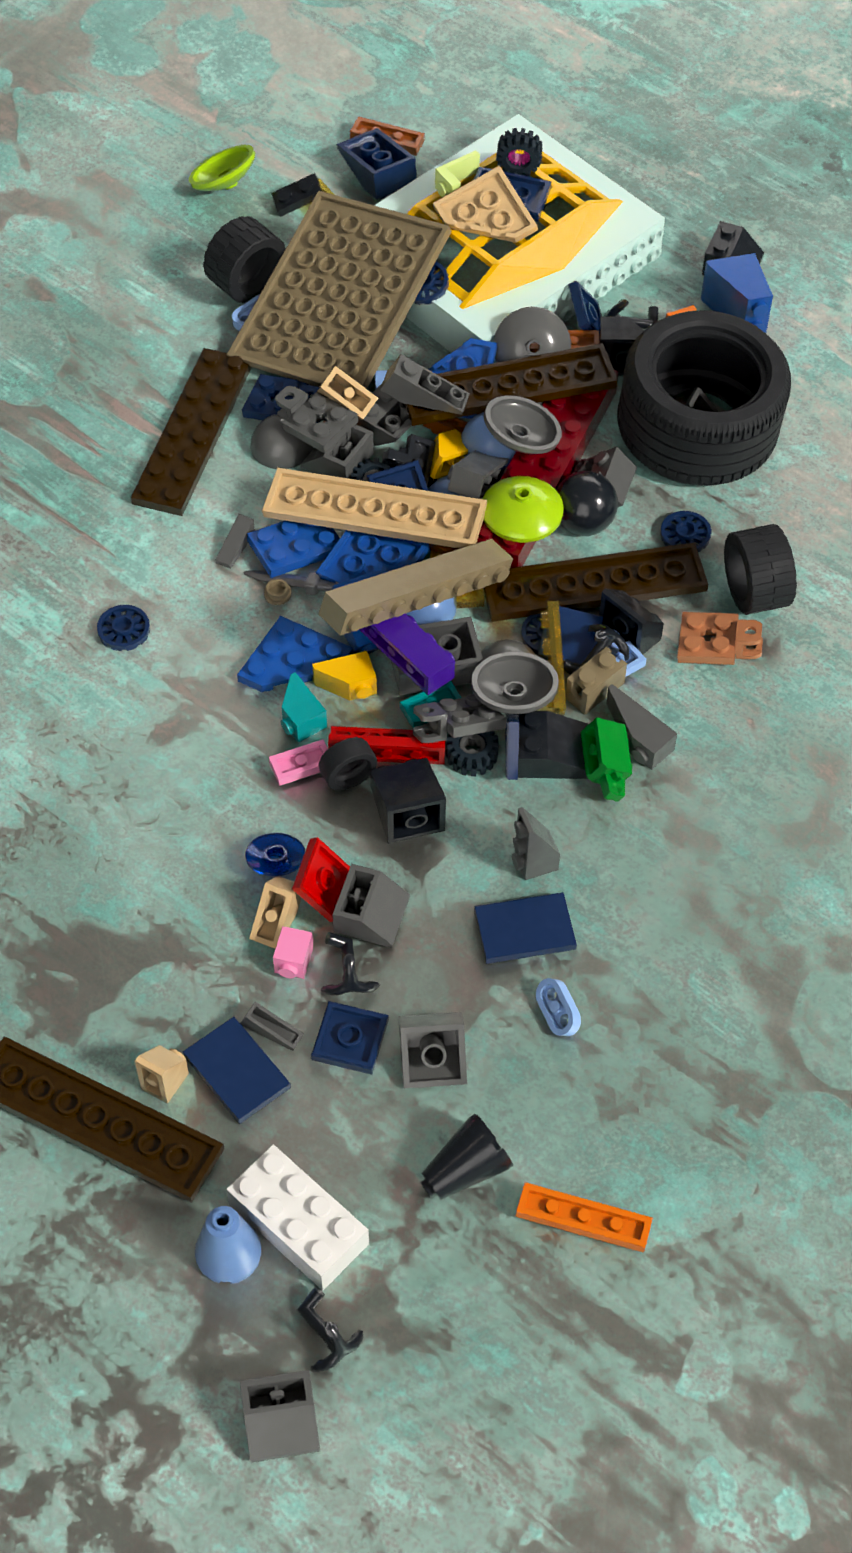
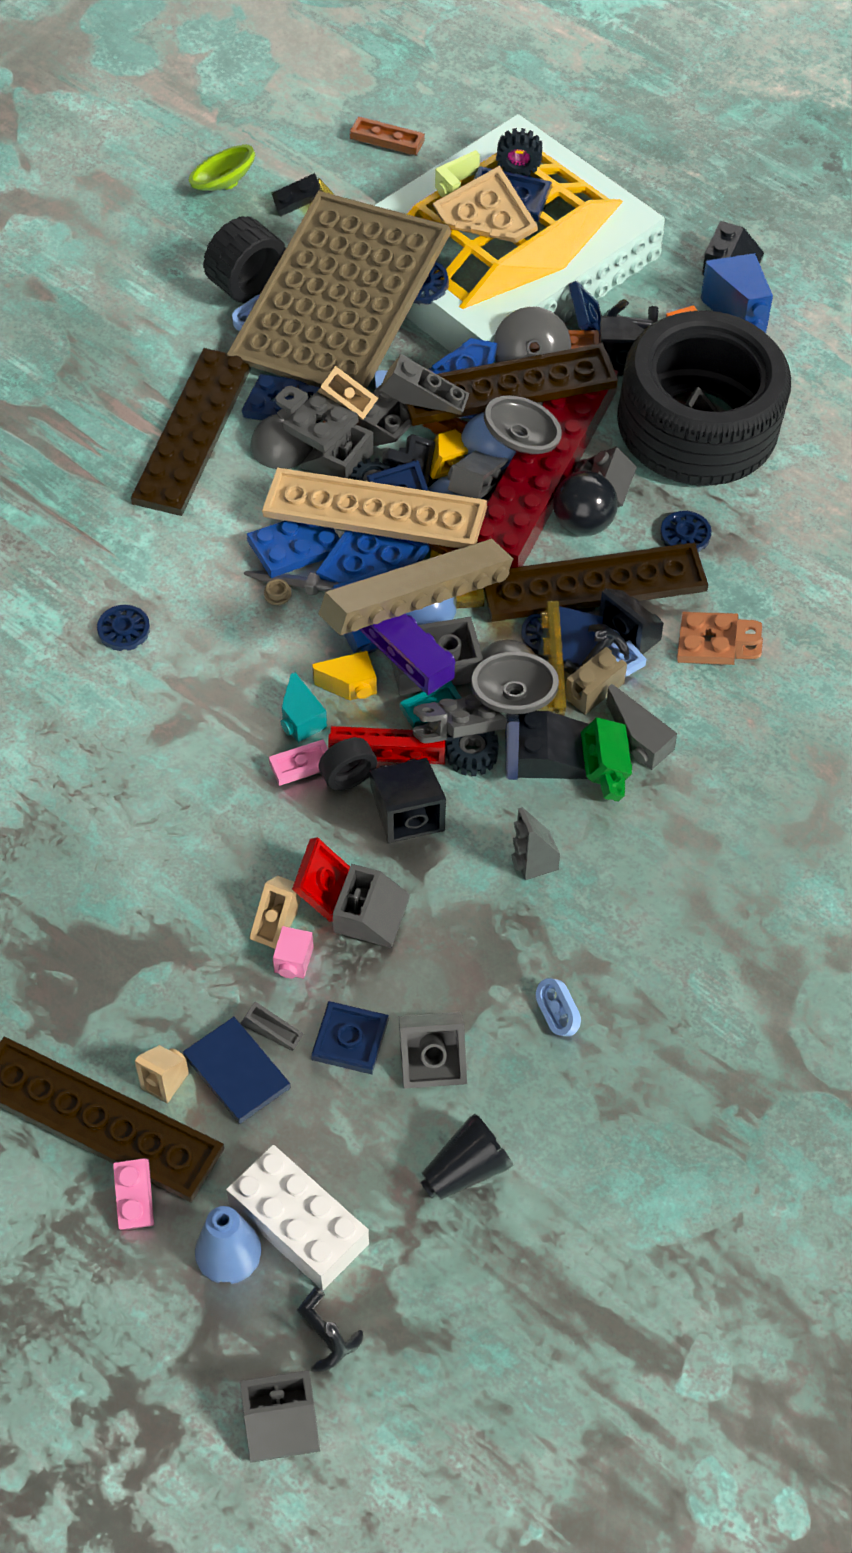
(133, 1194): none -> bright pink plate
(235, 541): dark grey piece -> none
(275, 854): clear blue dish -> none
(288, 650): blue plate -> none
(349, 978): black piece -> none
(378, 163): dark blue slope -> none
(522, 509): lime dish -> none
(525, 928): dark blue tile -> none
(584, 1217): orange plate -> none
(760, 569): black tyre -> none

